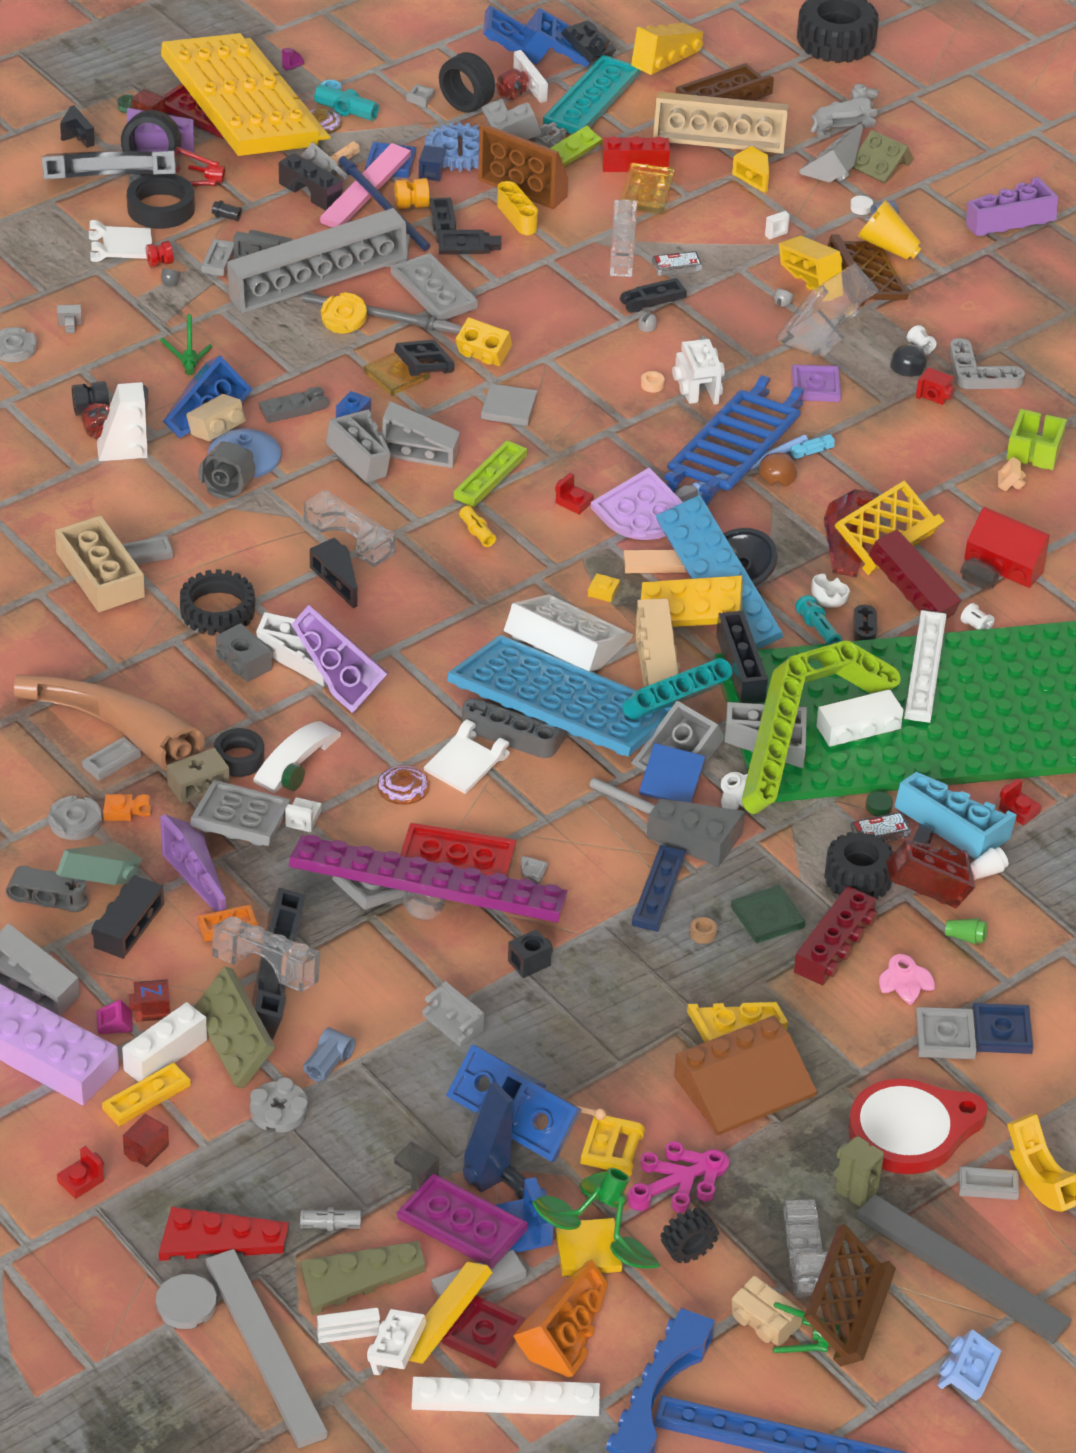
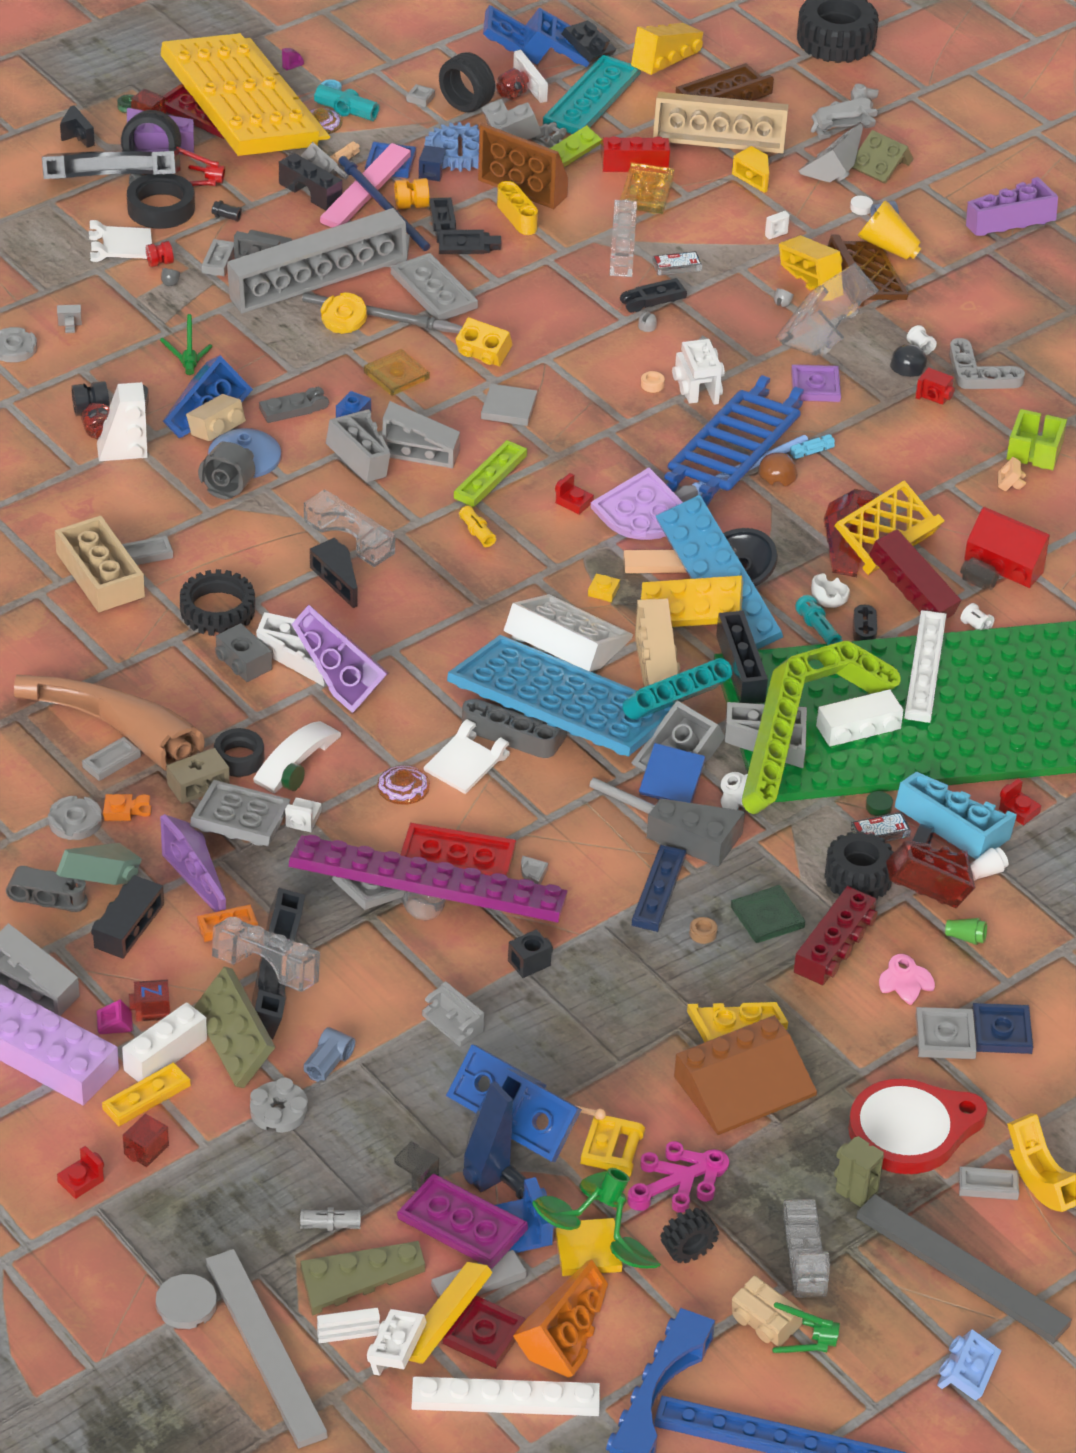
(205, 1232): red wing -> none
(424, 351): black plate -> none
(863, 1306): reddish brown fence -> none

